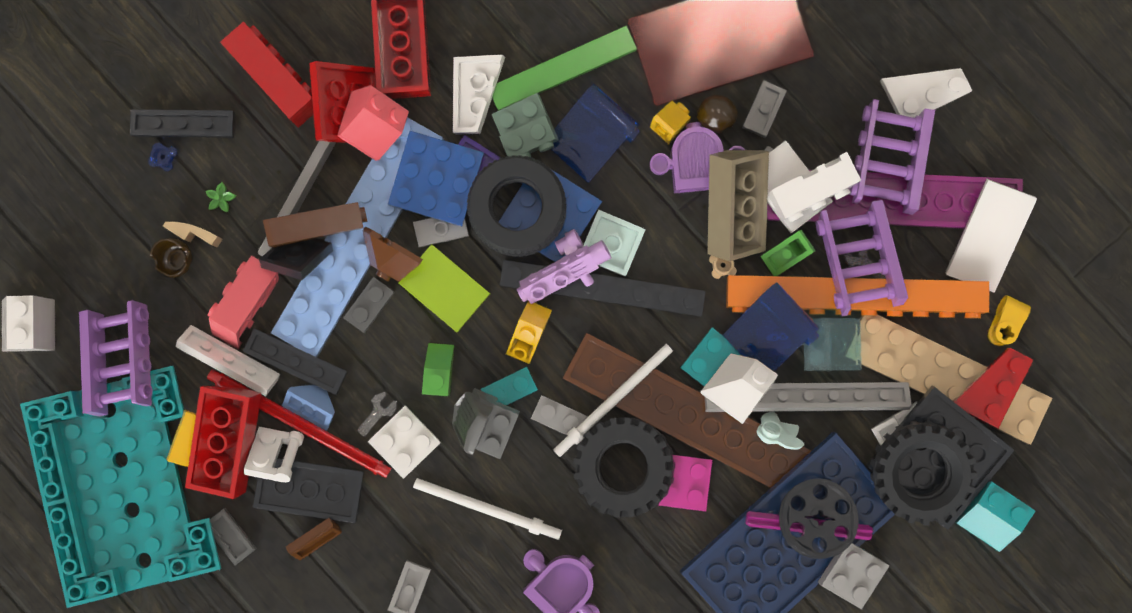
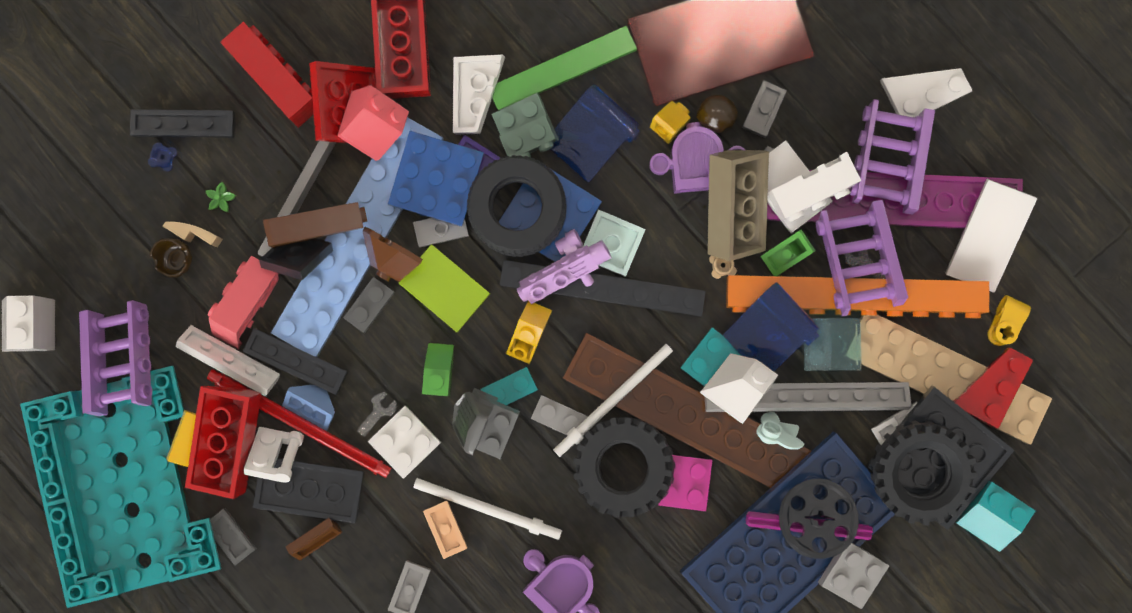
(445, 529): none -> light nougat plate

